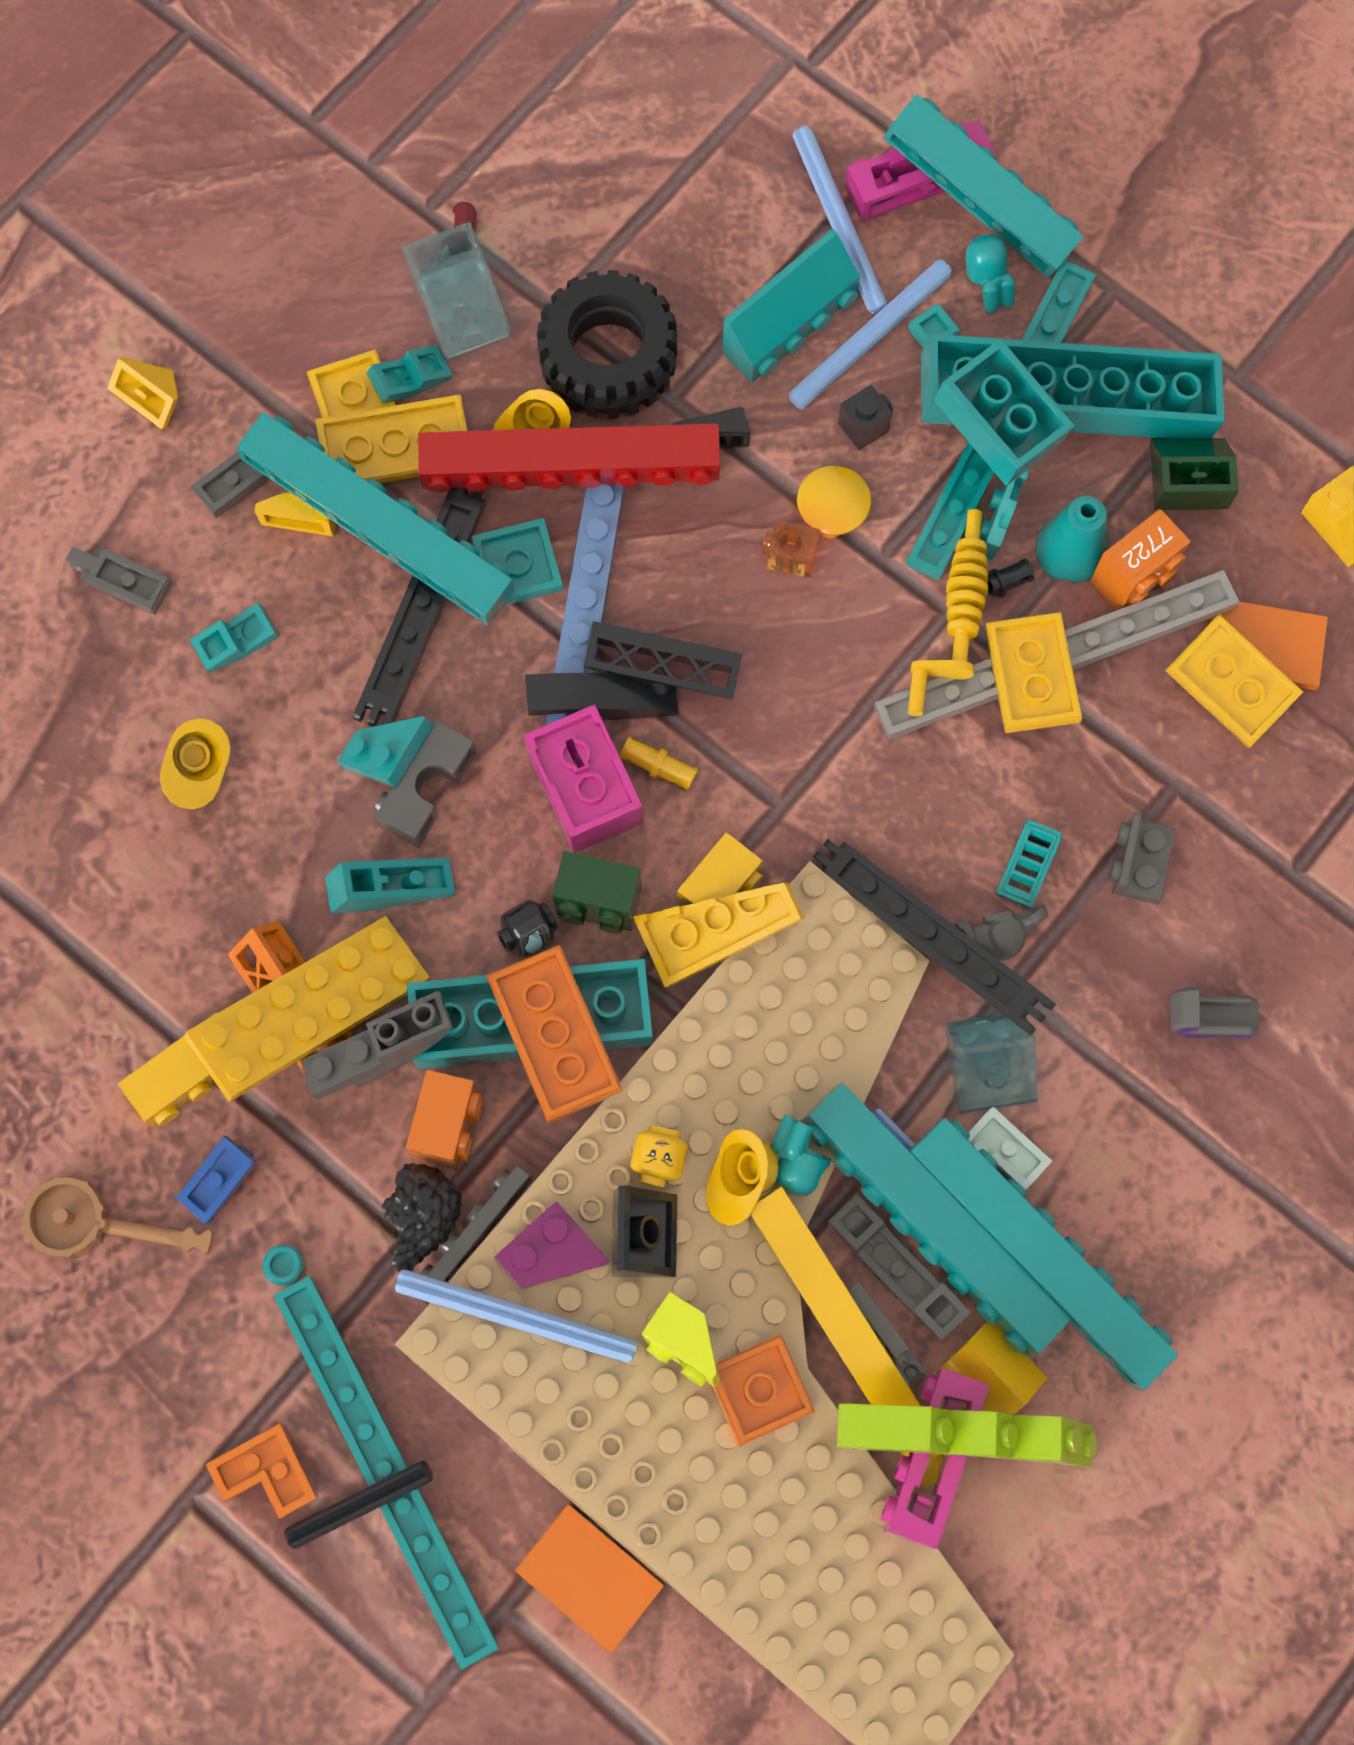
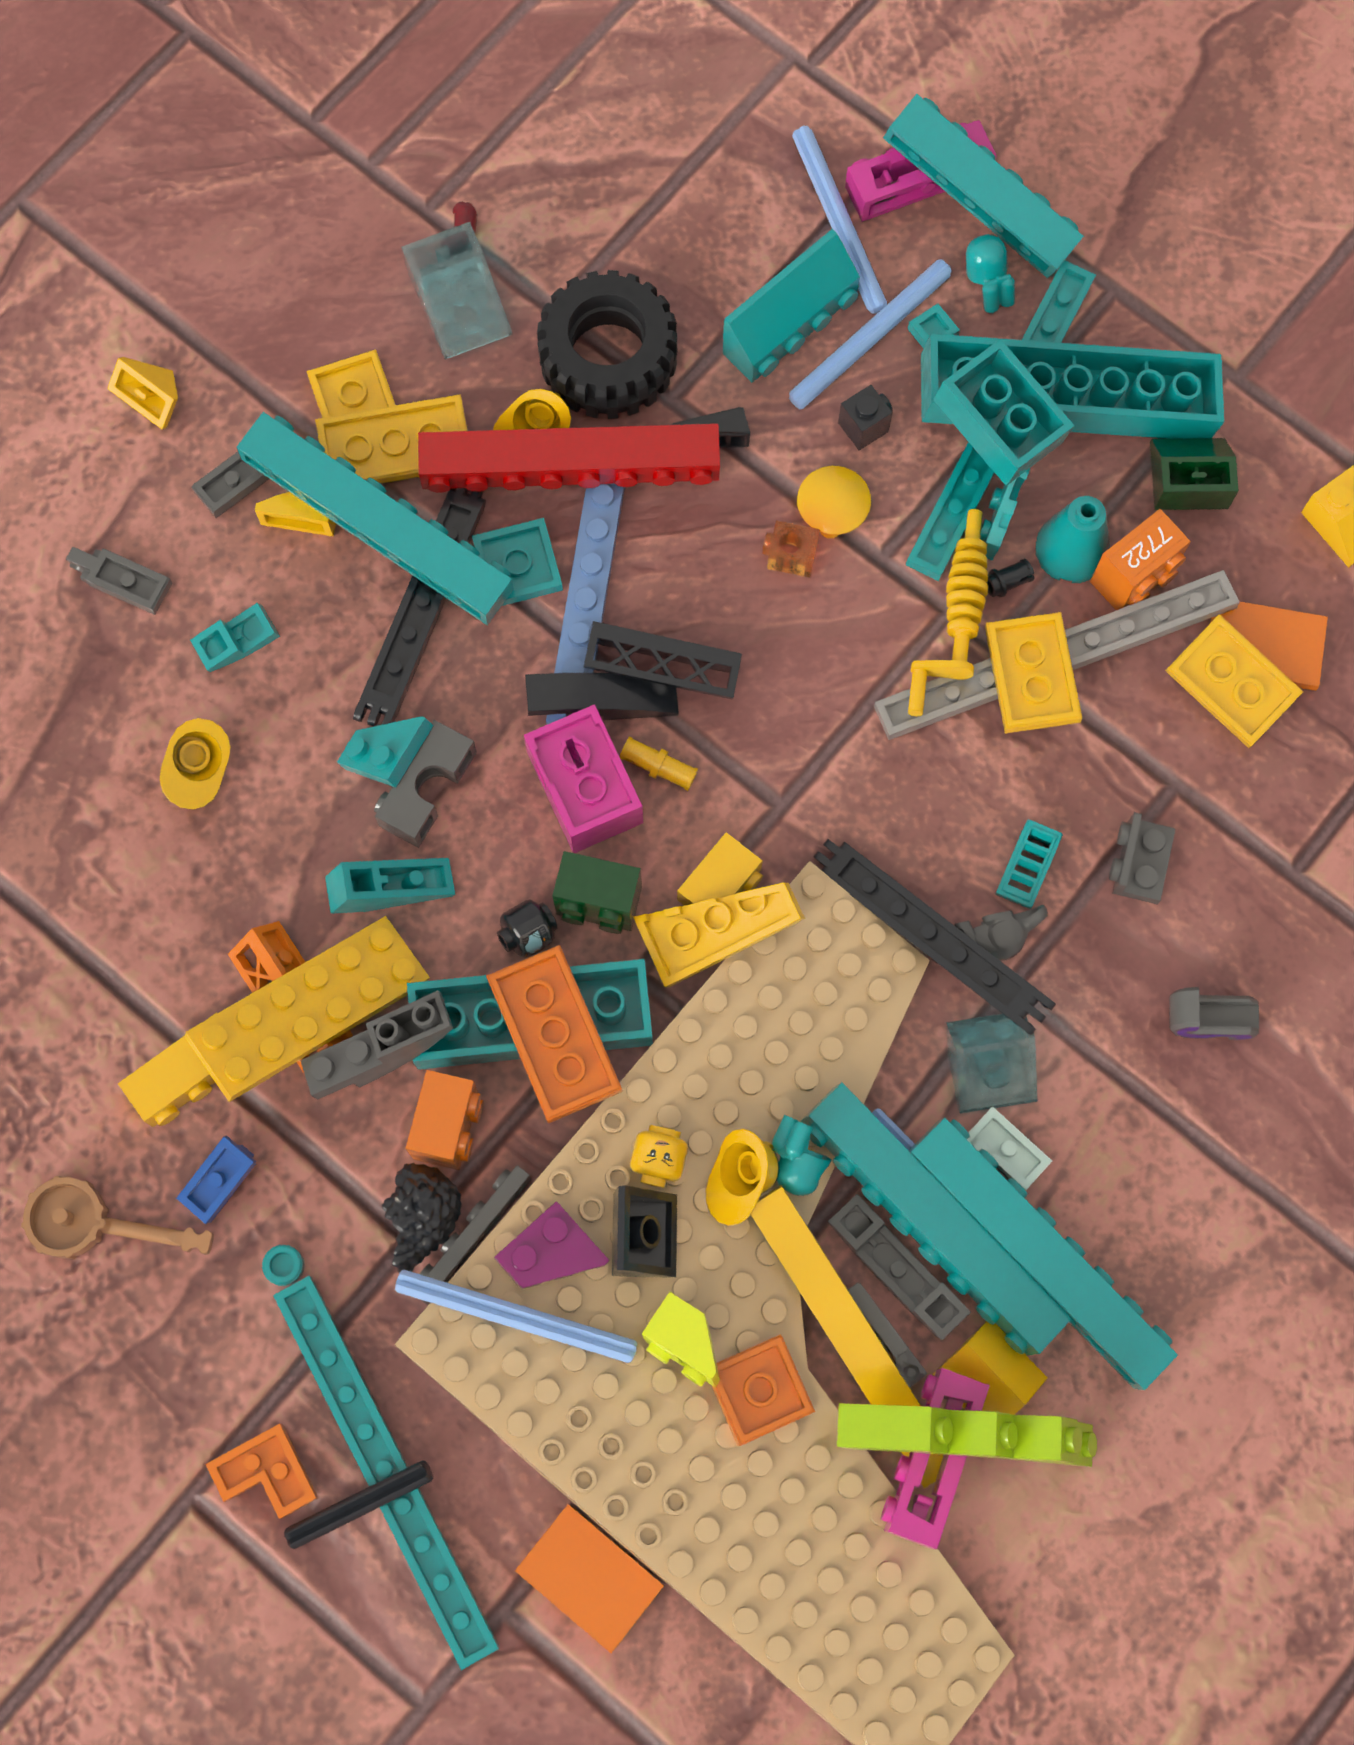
(413, 374): teal slope -> none

